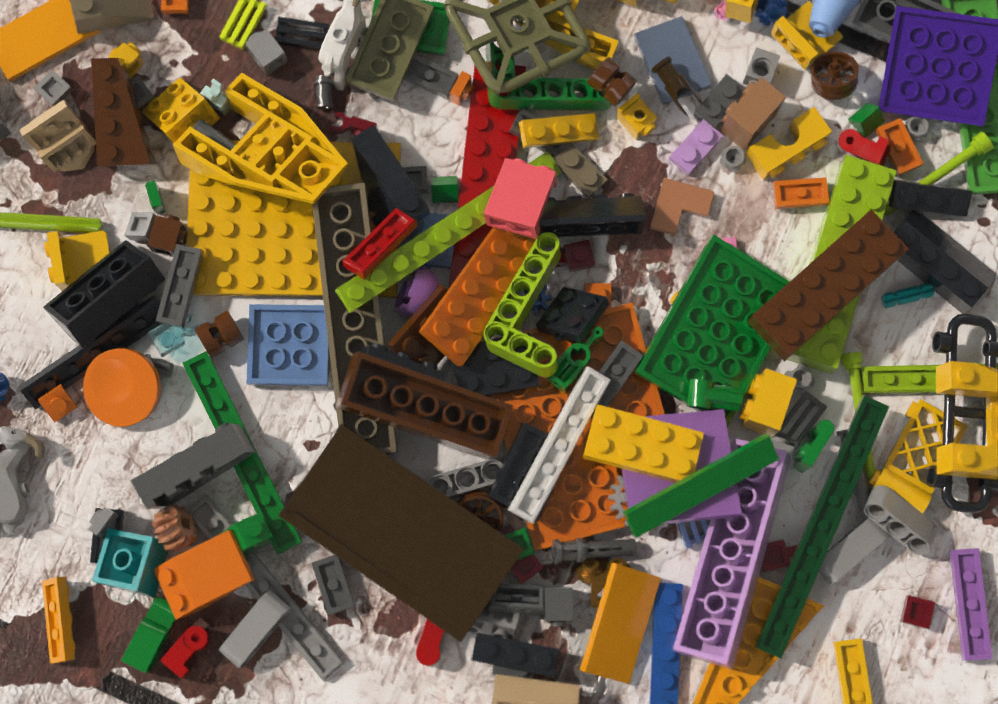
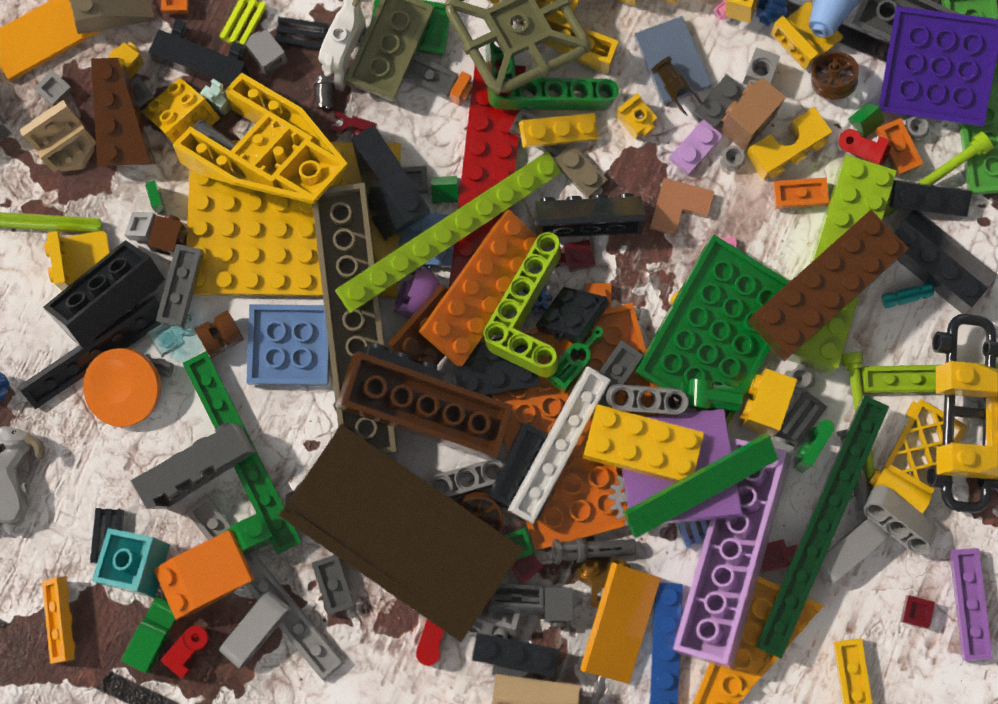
(57, 403): orange plate -> none
(102, 521): light grey plate -> none
(174, 528): nougat gear -> none
(195, 59): none -> black brick
(380, 243): red tile -> none
(520, 197): coral panel -> none
(611, 81): reddish brown wheel -> none
(659, 399): none -> light grey beam

